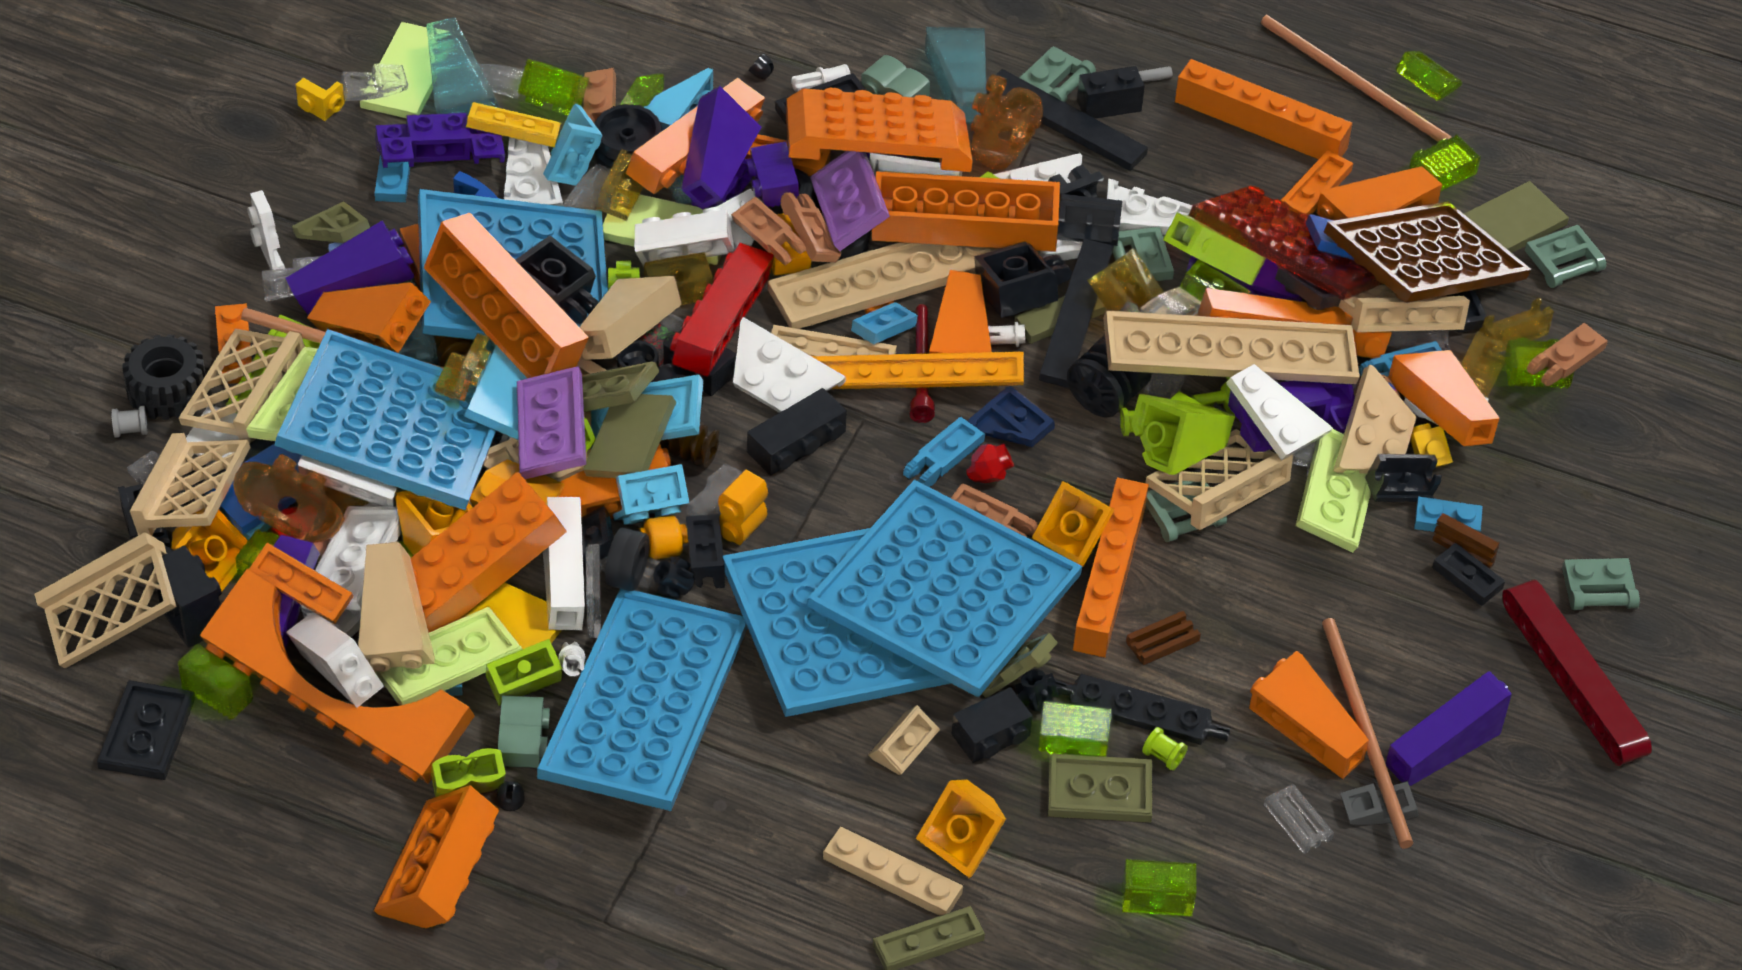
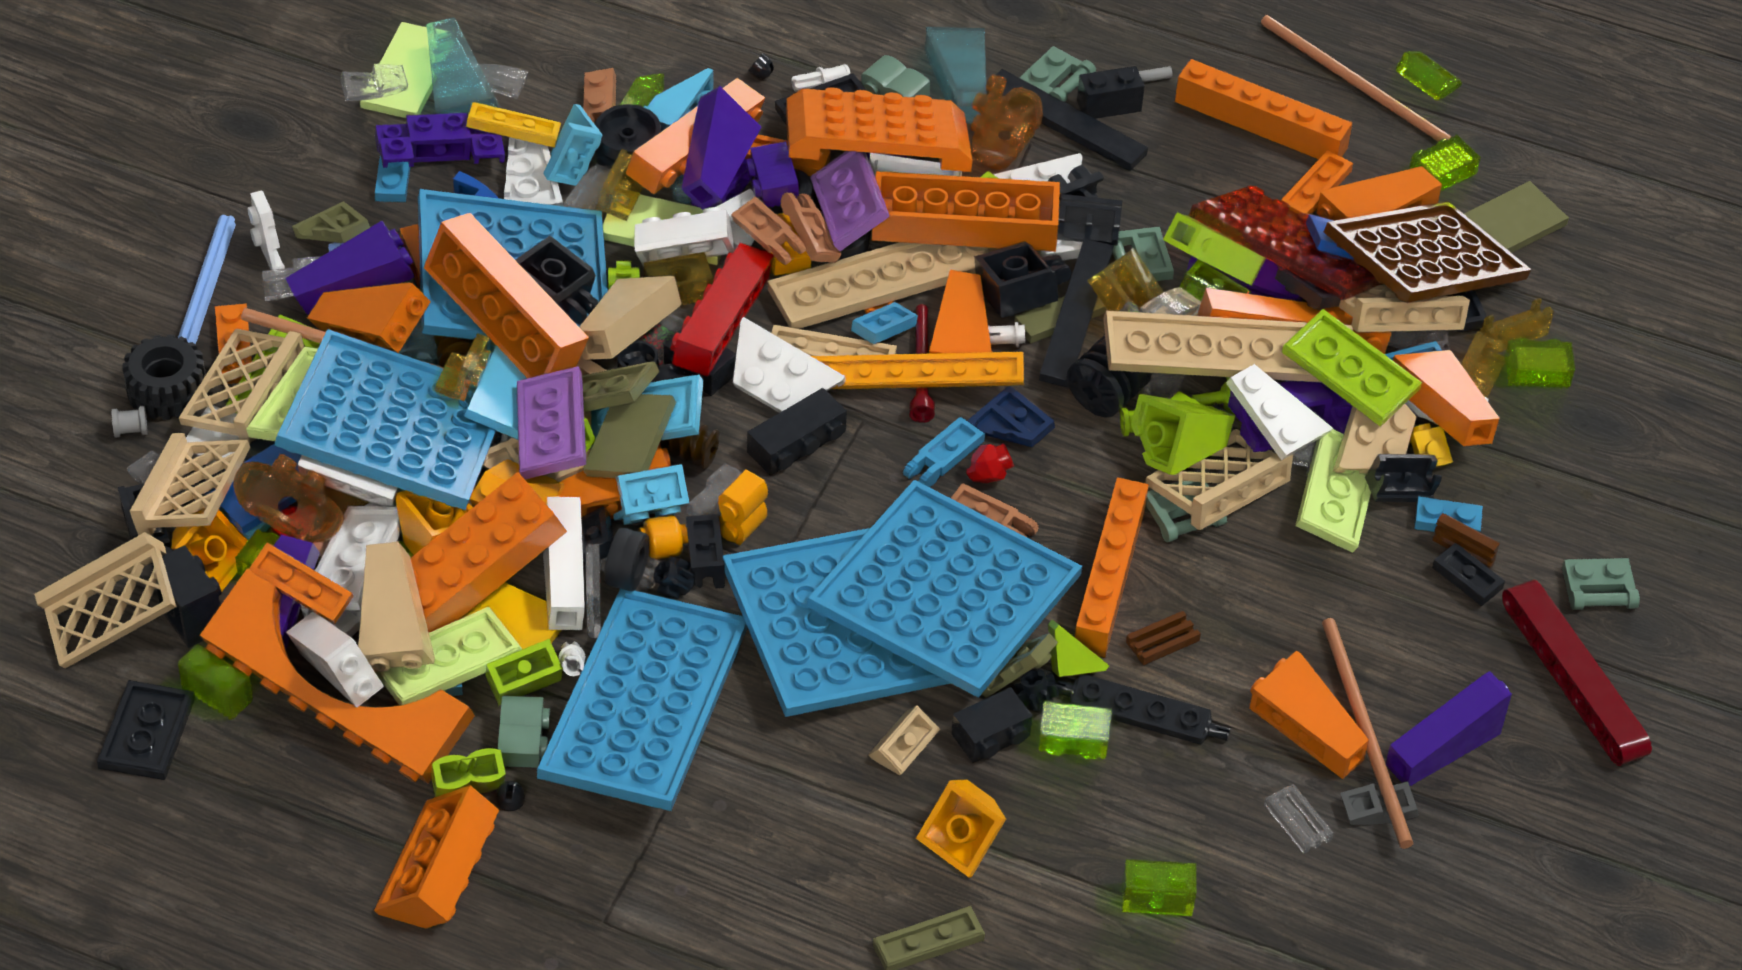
(207, 278): none -> light blue axle
(318, 100): yellow bracket -> none
(552, 85): clear neon green brick -> none
(892, 872): tan plate -> none
(1071, 656): none -> lime slope
(1073, 523): light orange slope -> none
(1100, 788): olive tile -> none
(1145, 211): white wing -> none
(1164, 748): lime bush -> none
(1351, 367): none -> lime tile
(1563, 247): sand green plate -> none
(1568, 354): nougat hinge -> none

